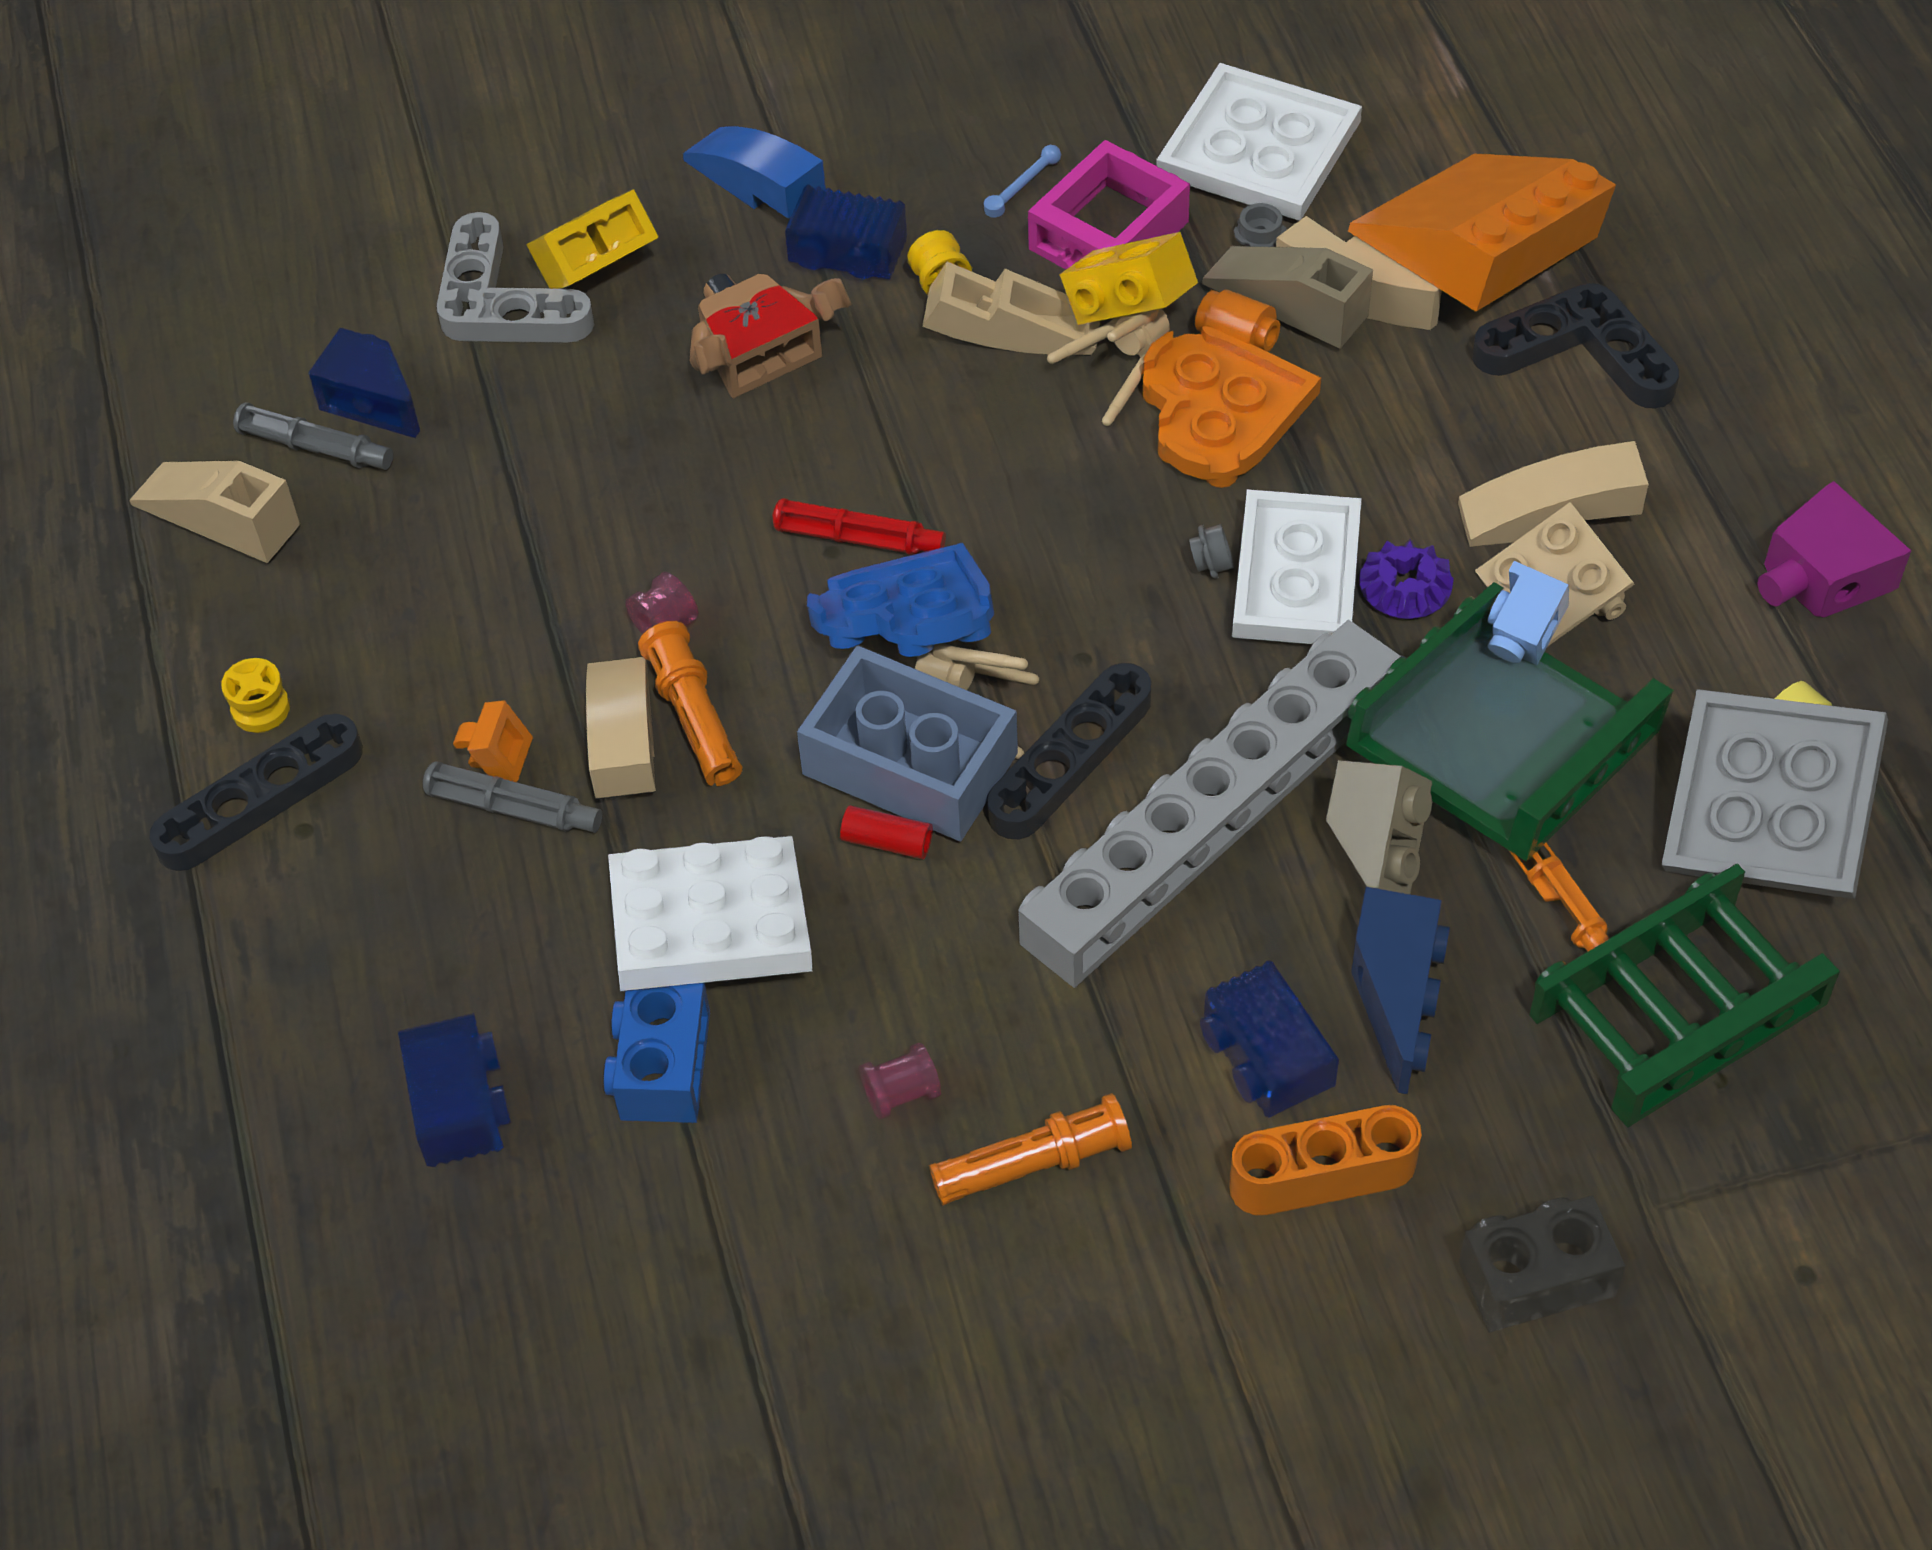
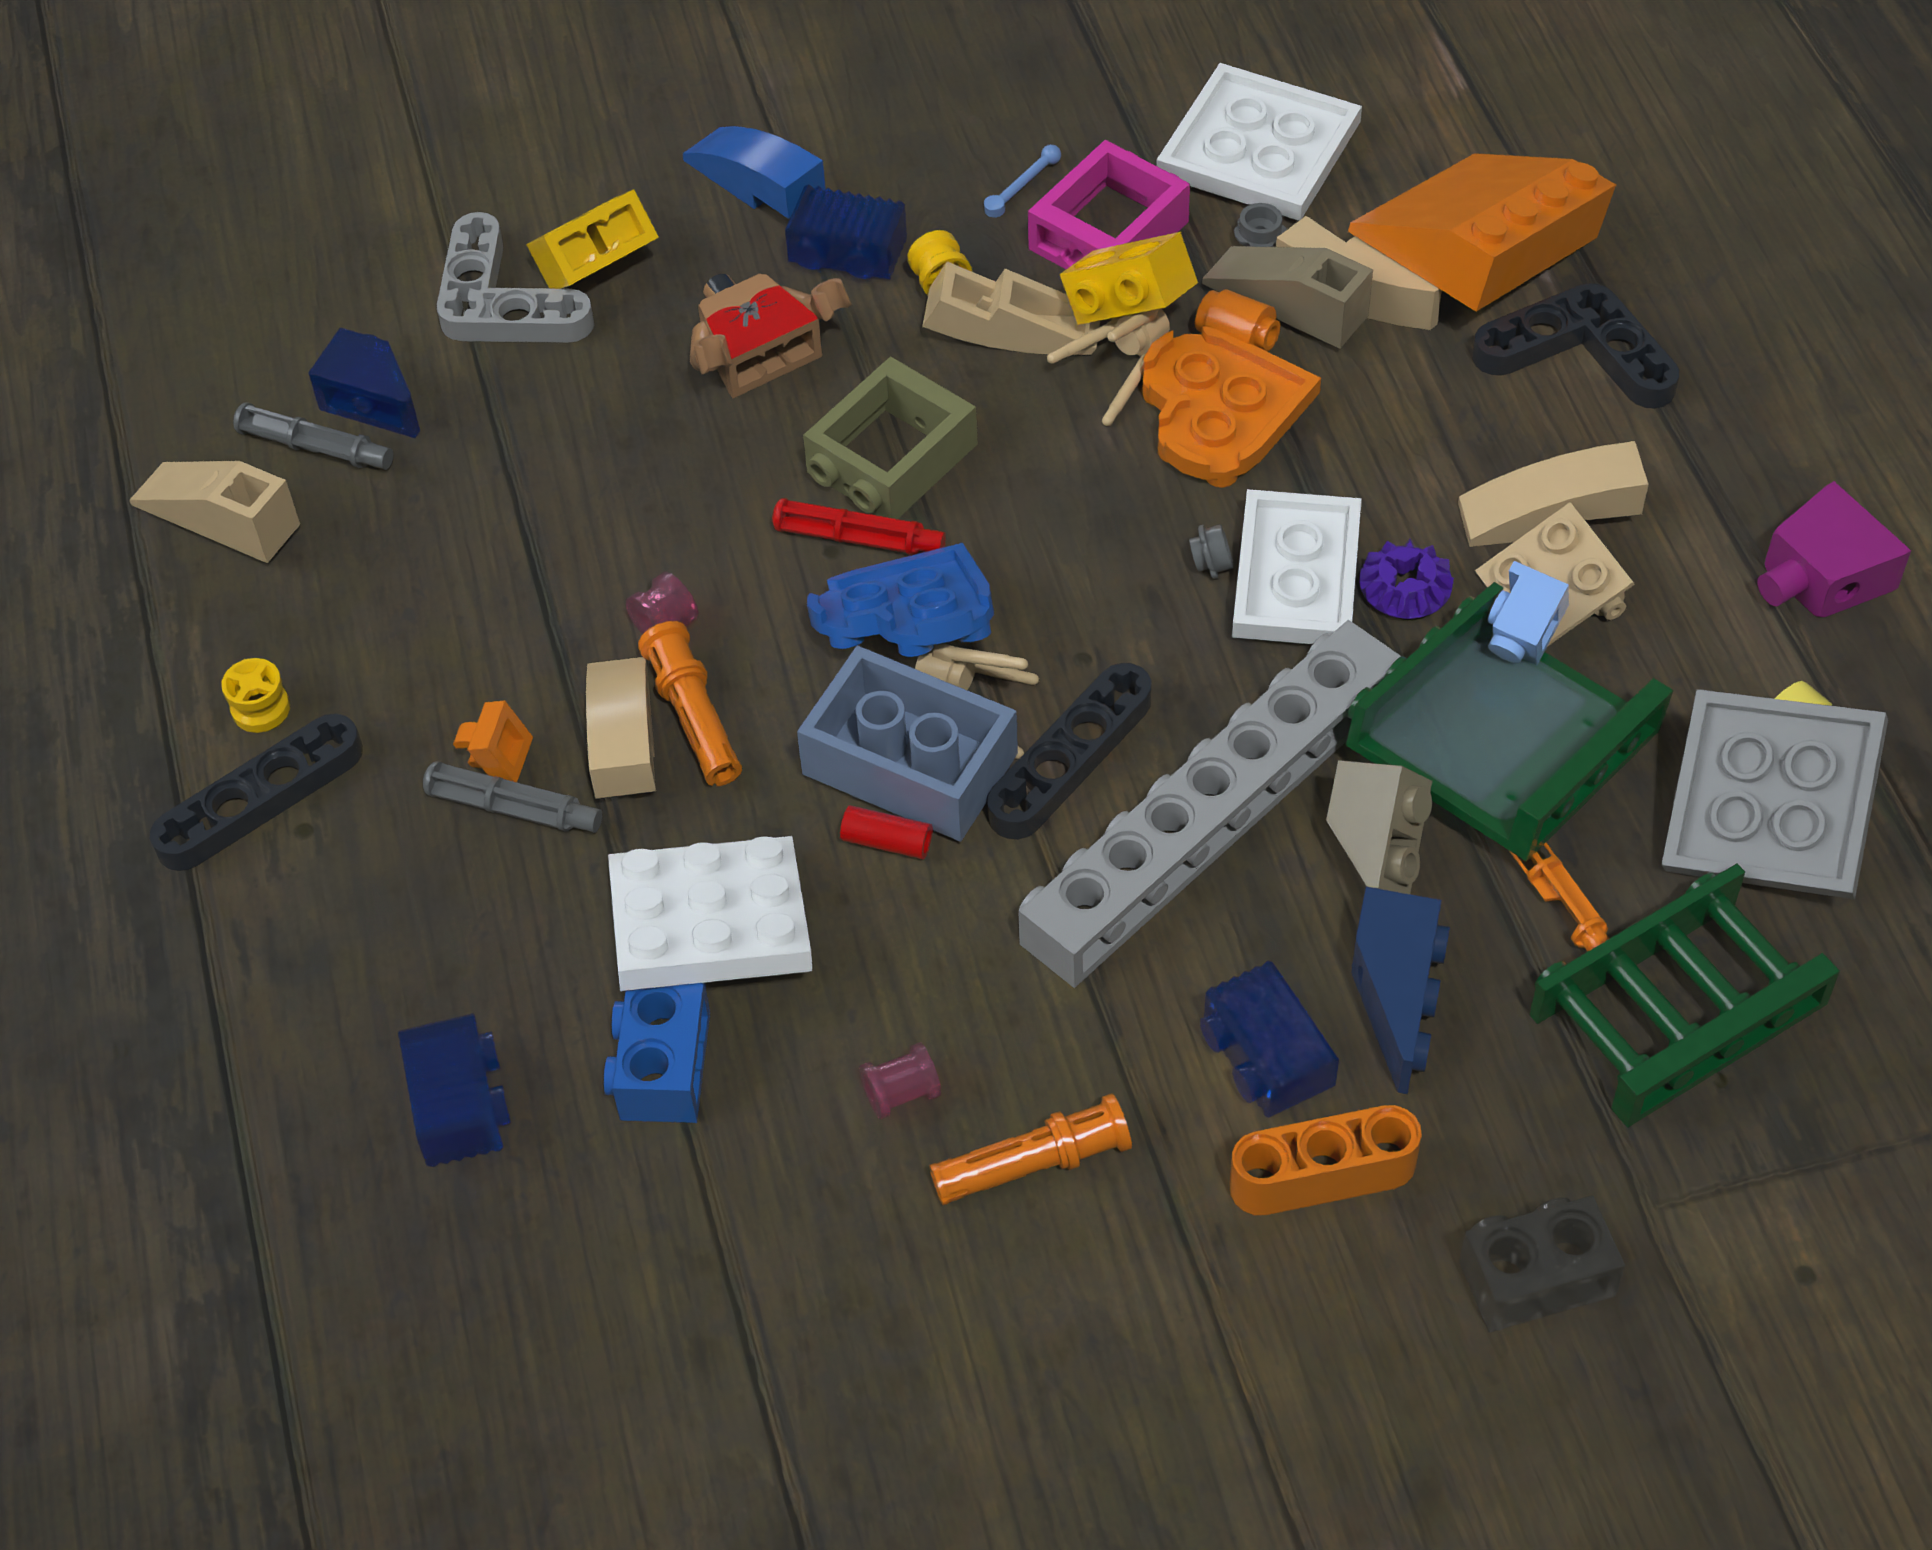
(916, 401): none -> olive window

